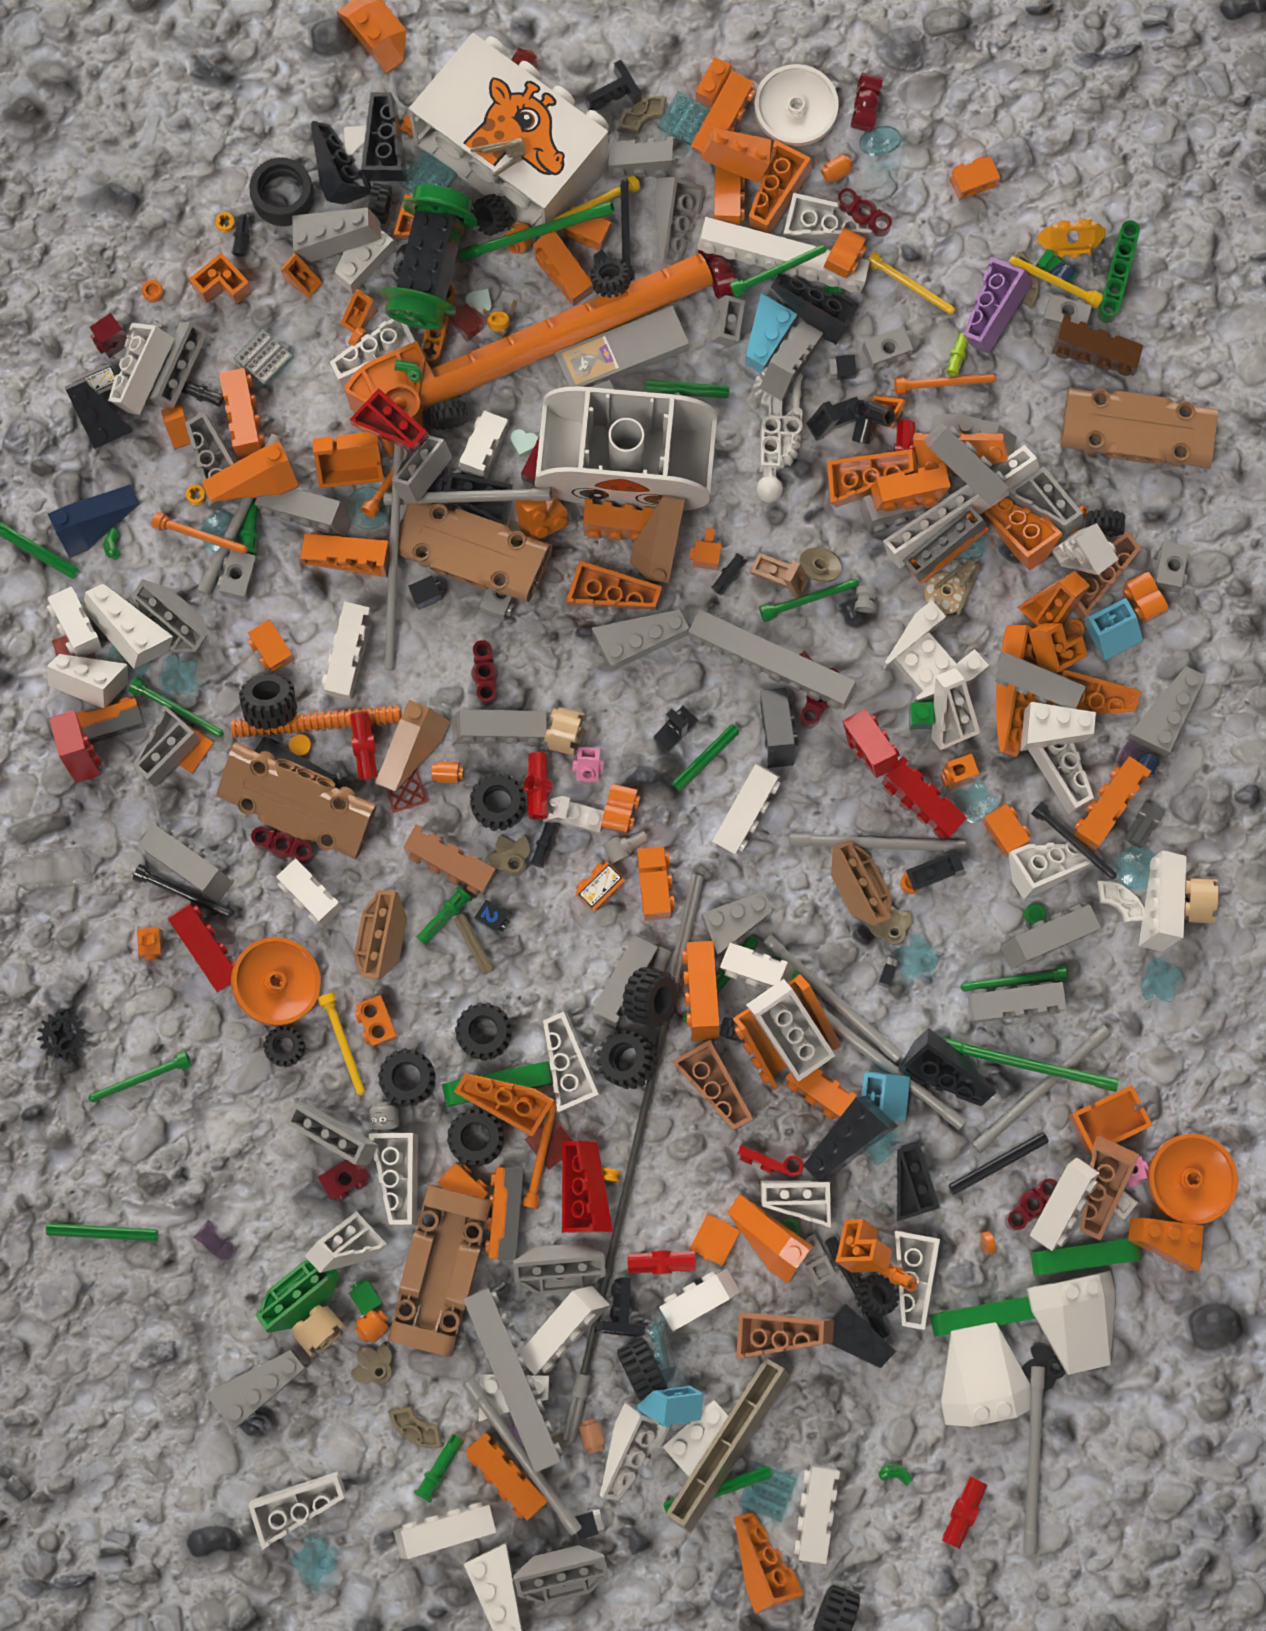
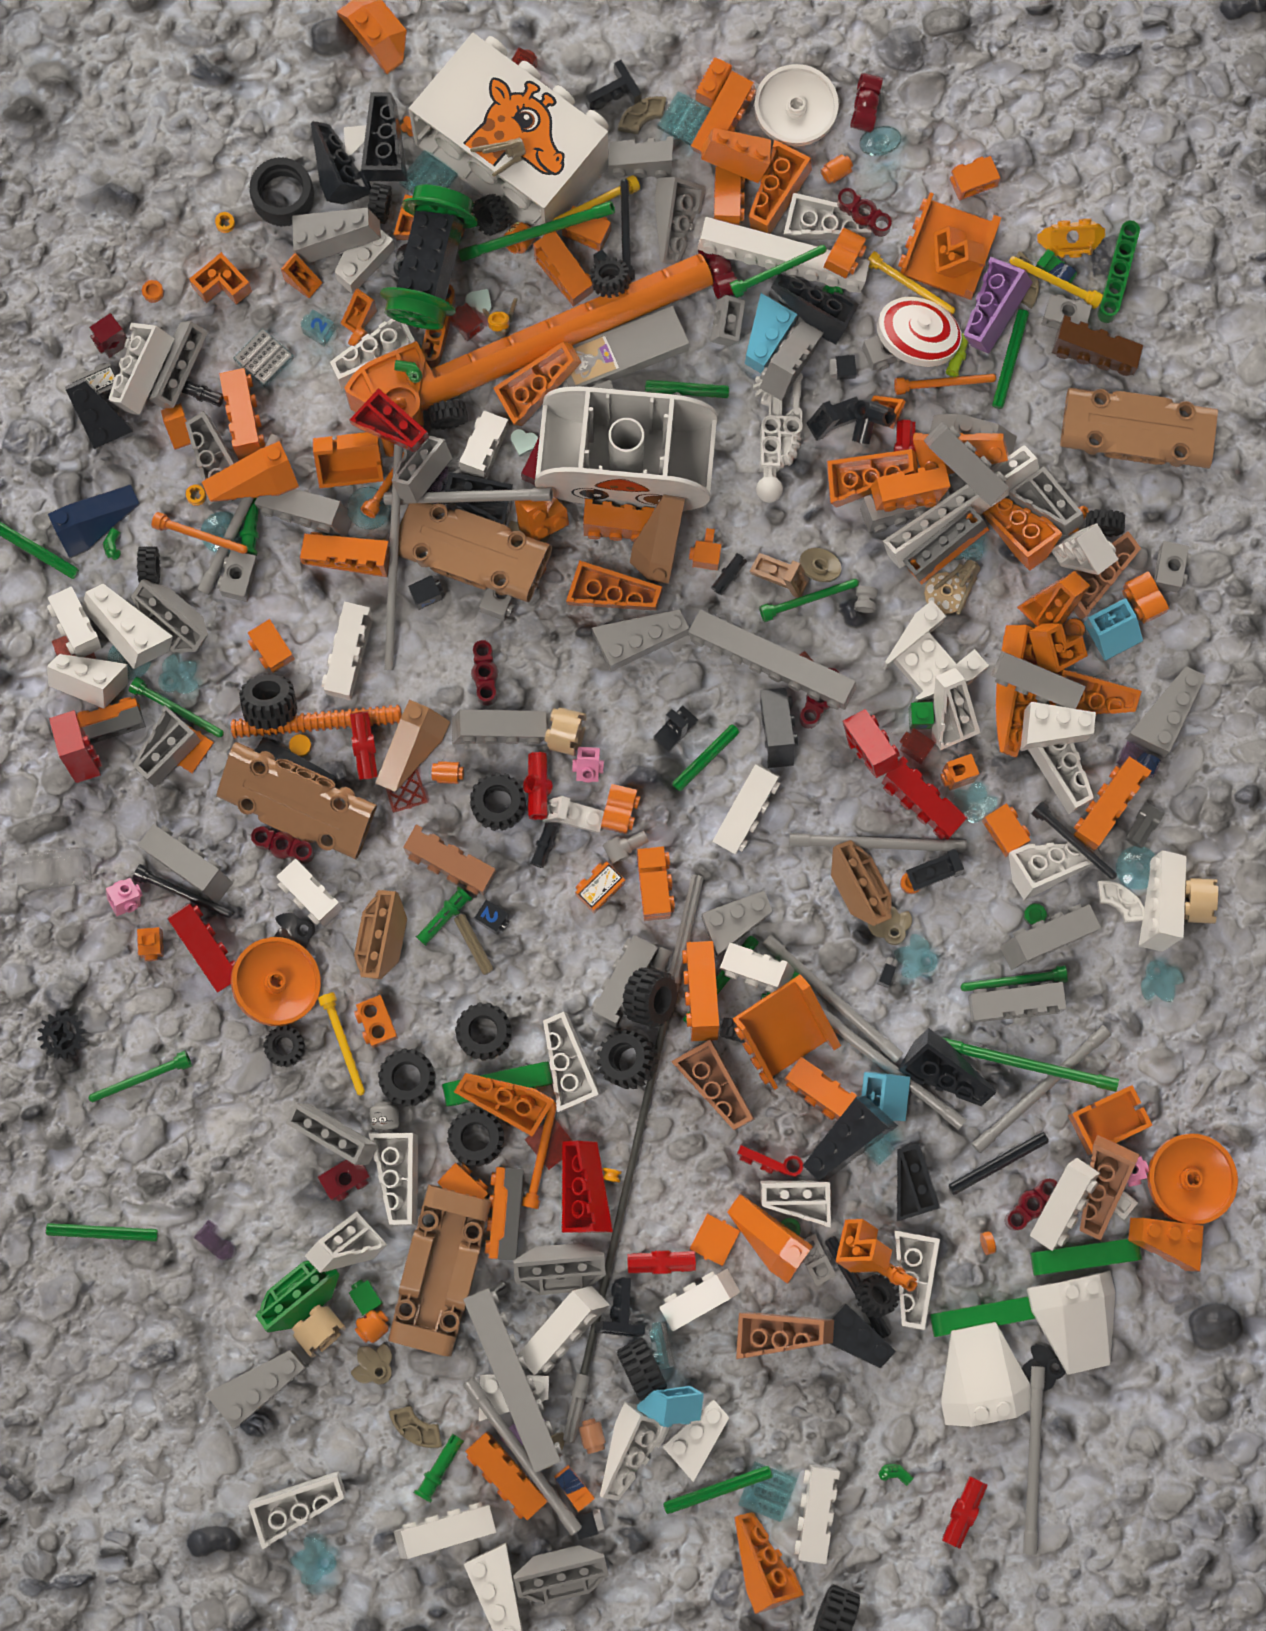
(124, 896): none -> bright pink brick
(148, 564): none -> black tyre
(241, 235): black axle -> none
(290, 928): none -> black plate
(317, 327): none -> clear light blue brick
(508, 853): dark tan plate -> none
(525, 390): none -> orange wedge
(574, 1488): none -> leg
(727, 1445): dark tan brick -> none
(790, 1030): white brick -> none
(916, 745): none -> clear red brick
(919, 331): none -> white dish
(920, 259): none -> orange panel
(956, 253): none -> orange brick
(1010, 359): none -> green axle

